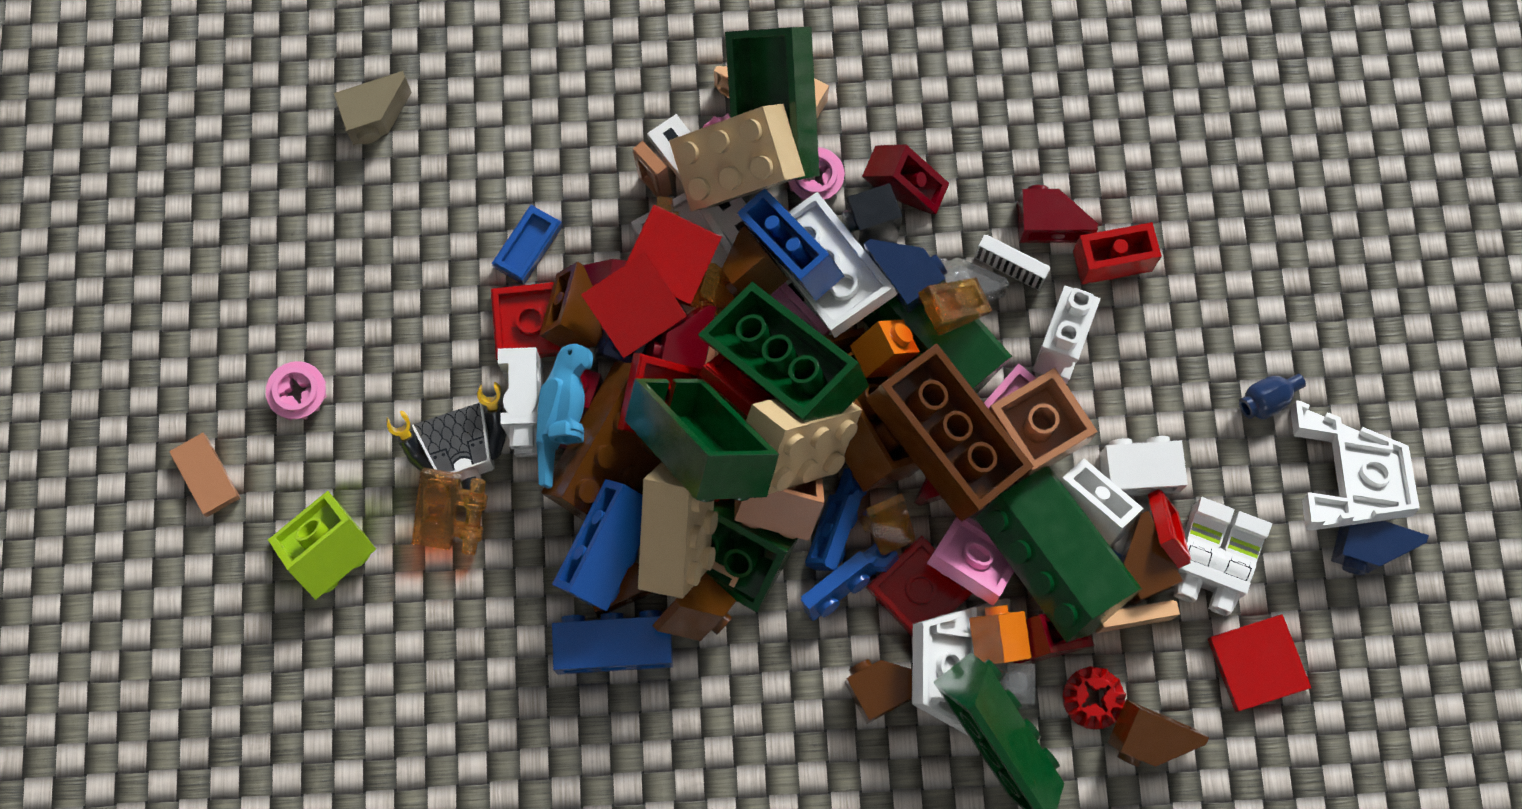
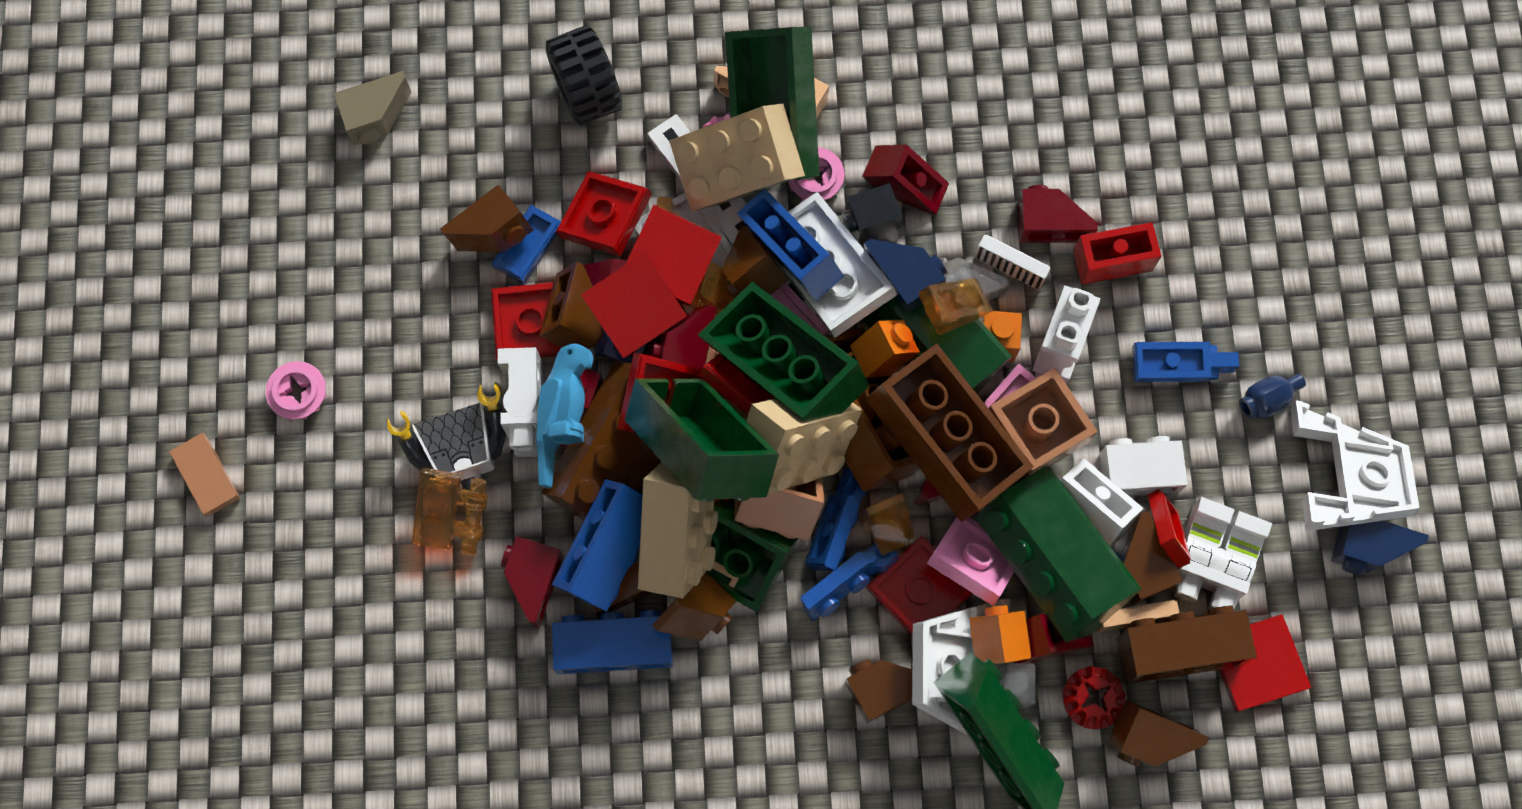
(321, 545): lime slope -> none
(488, 225): none -> reddish brown slope
(530, 572): none -> dark red slope
(584, 75): none -> black tyre
(604, 213): none -> red tile
(652, 170): nougat tile -> none
(1006, 328): none -> orange brick
(1180, 362): none -> blue hinge
(1185, 644): none -> reddish brown brick

